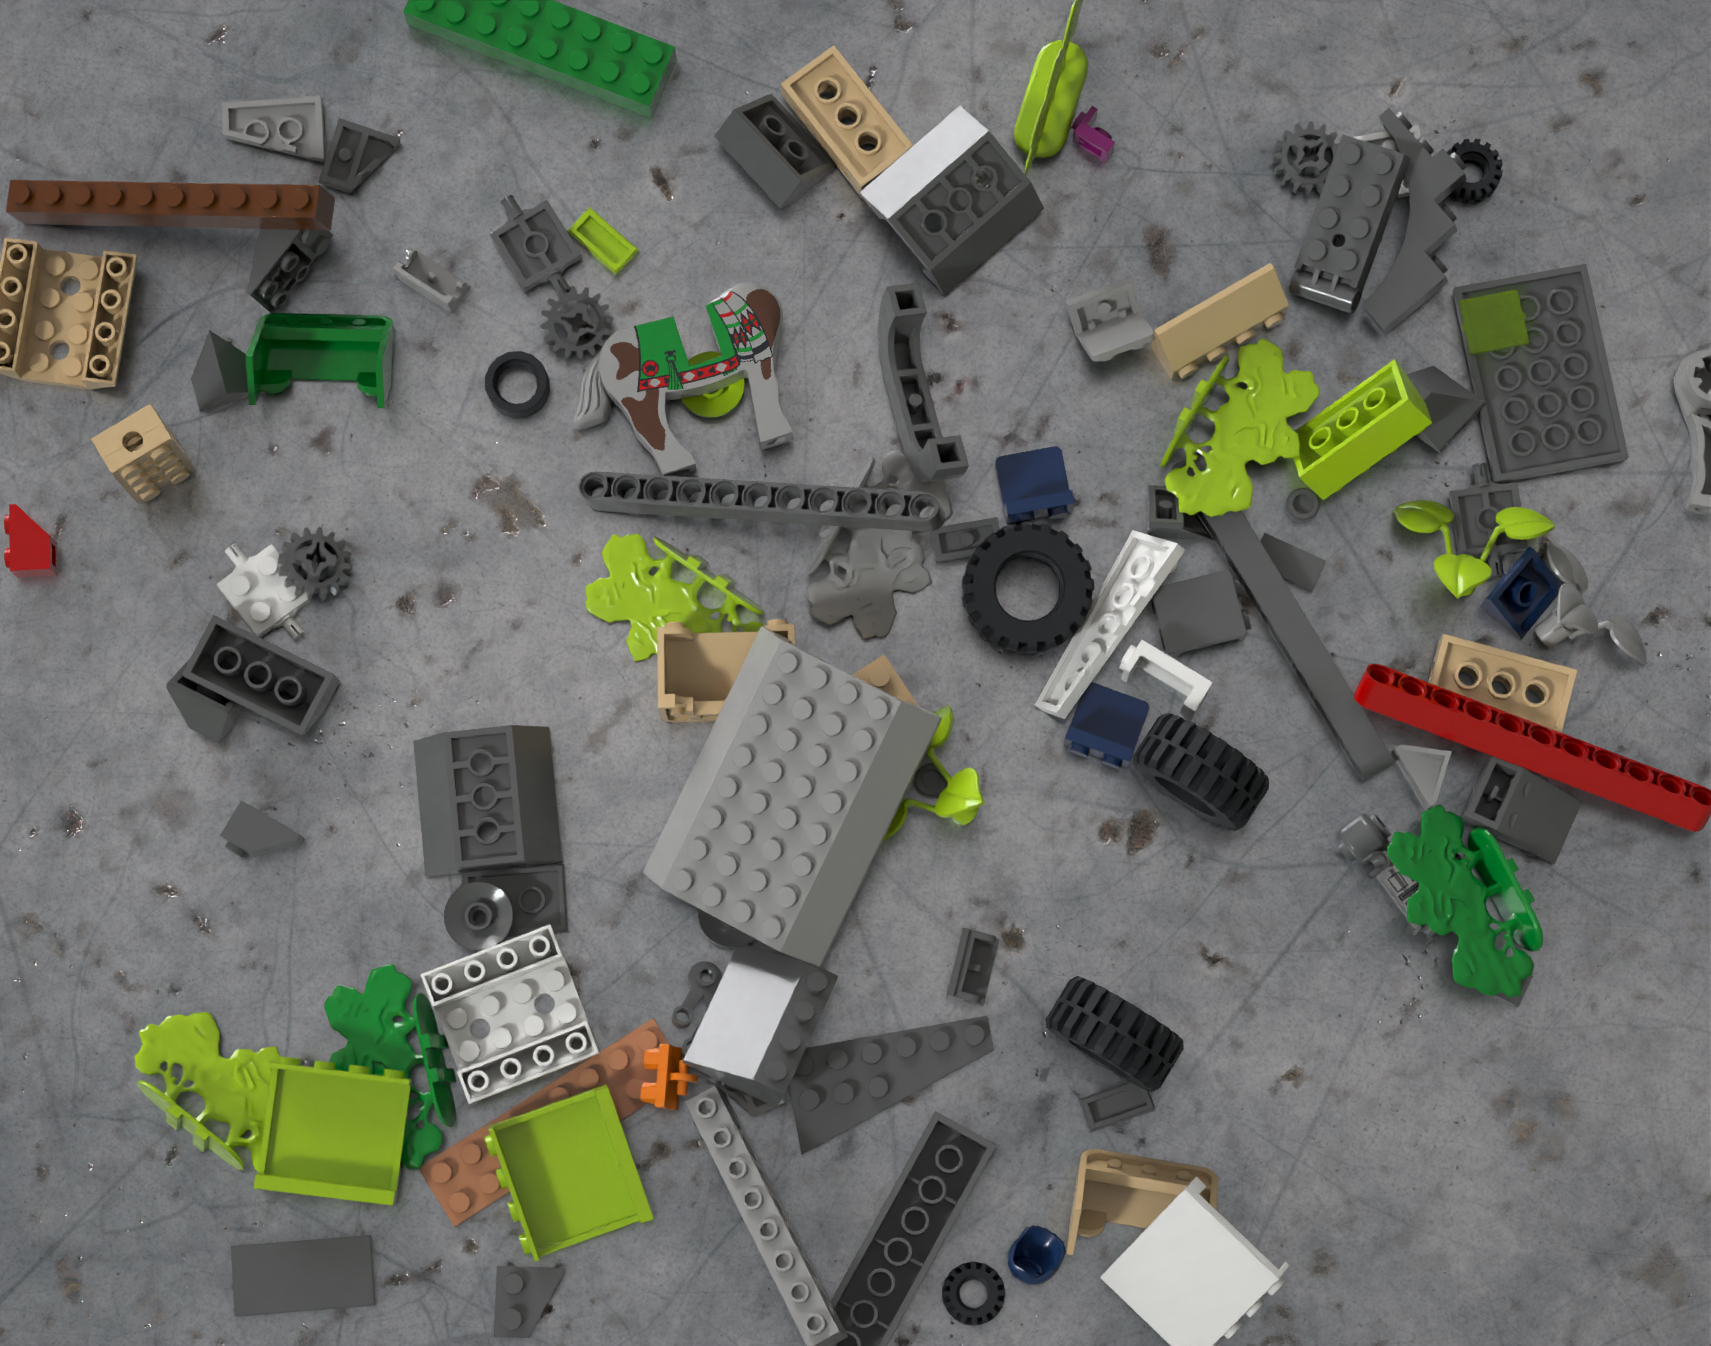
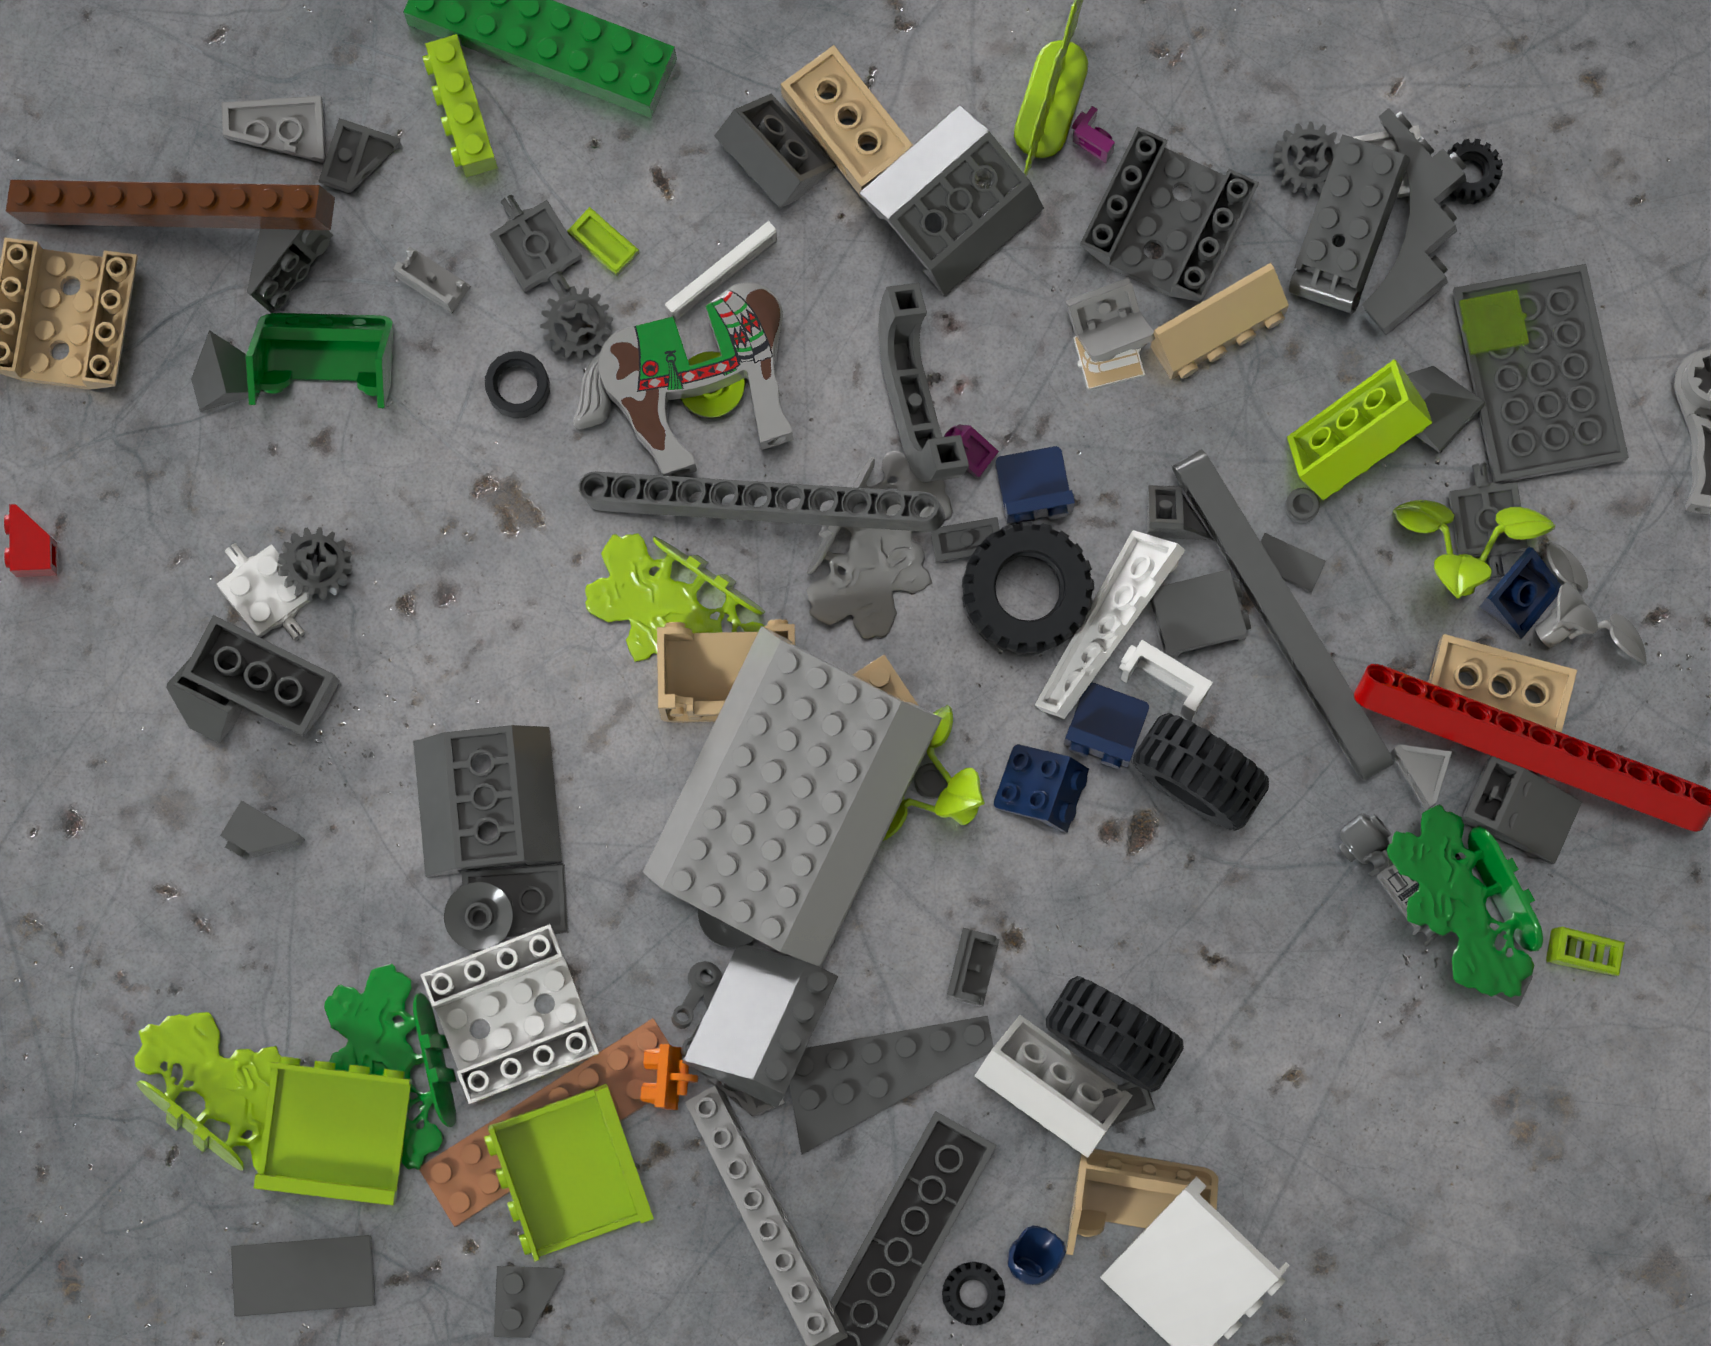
(143, 454): tan brick -> none
(461, 106): none -> lime brick
(721, 271): none -> white tile
(977, 448): none -> magenta bracket
(1041, 786): none -> dark blue bracket
(1052, 1085): none -> white slope
(1104, 373): none -> piece
(1143, 211): none -> dark grey slope
(1246, 429): lime plant -> none
(1557, 947): none -> lime slope

